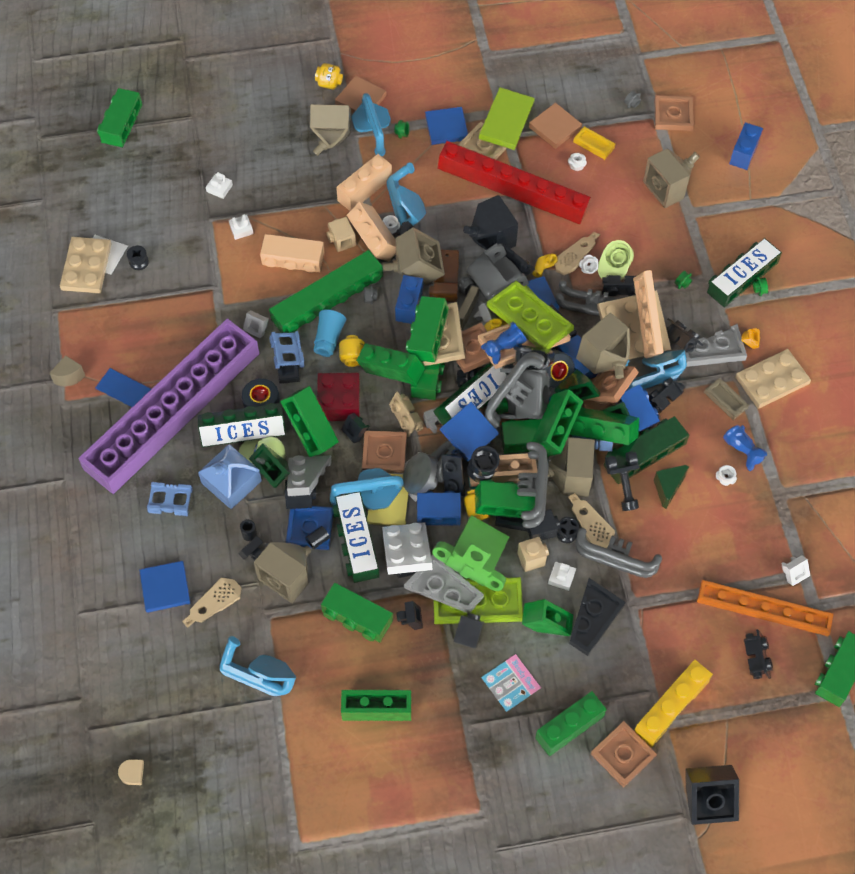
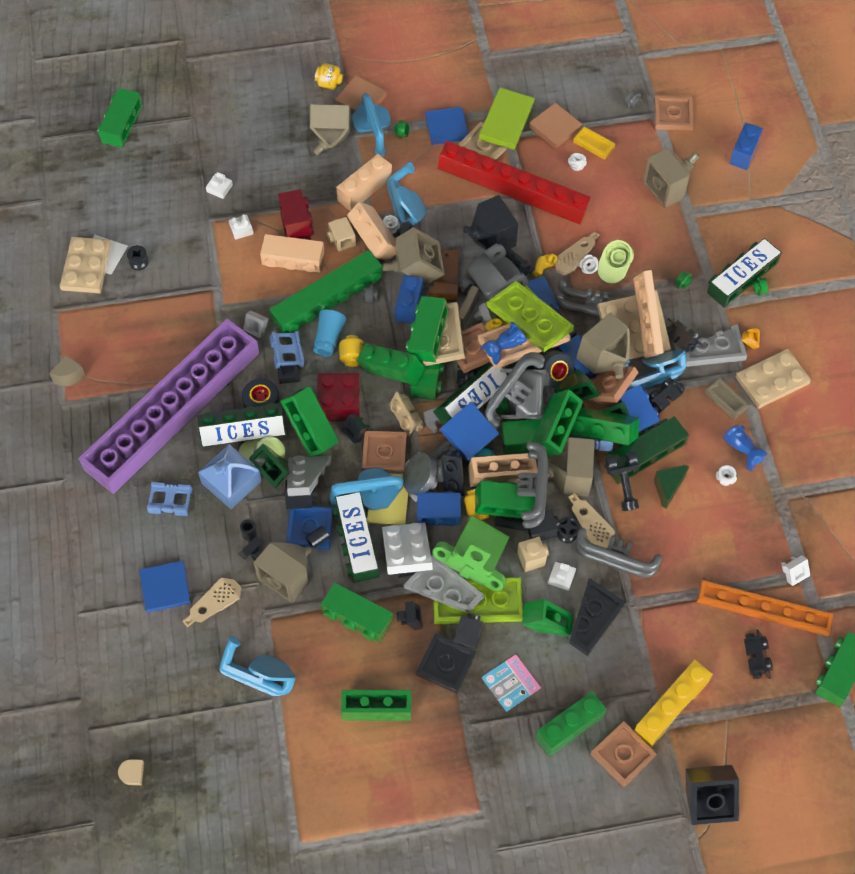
(122, 388): blue sticker -> none
(295, 215): none -> dark red brick
(446, 663): none -> black plate
(483, 463): black wheel -> none
(524, 349): black piece -> none
(613, 285): black hinge -> none

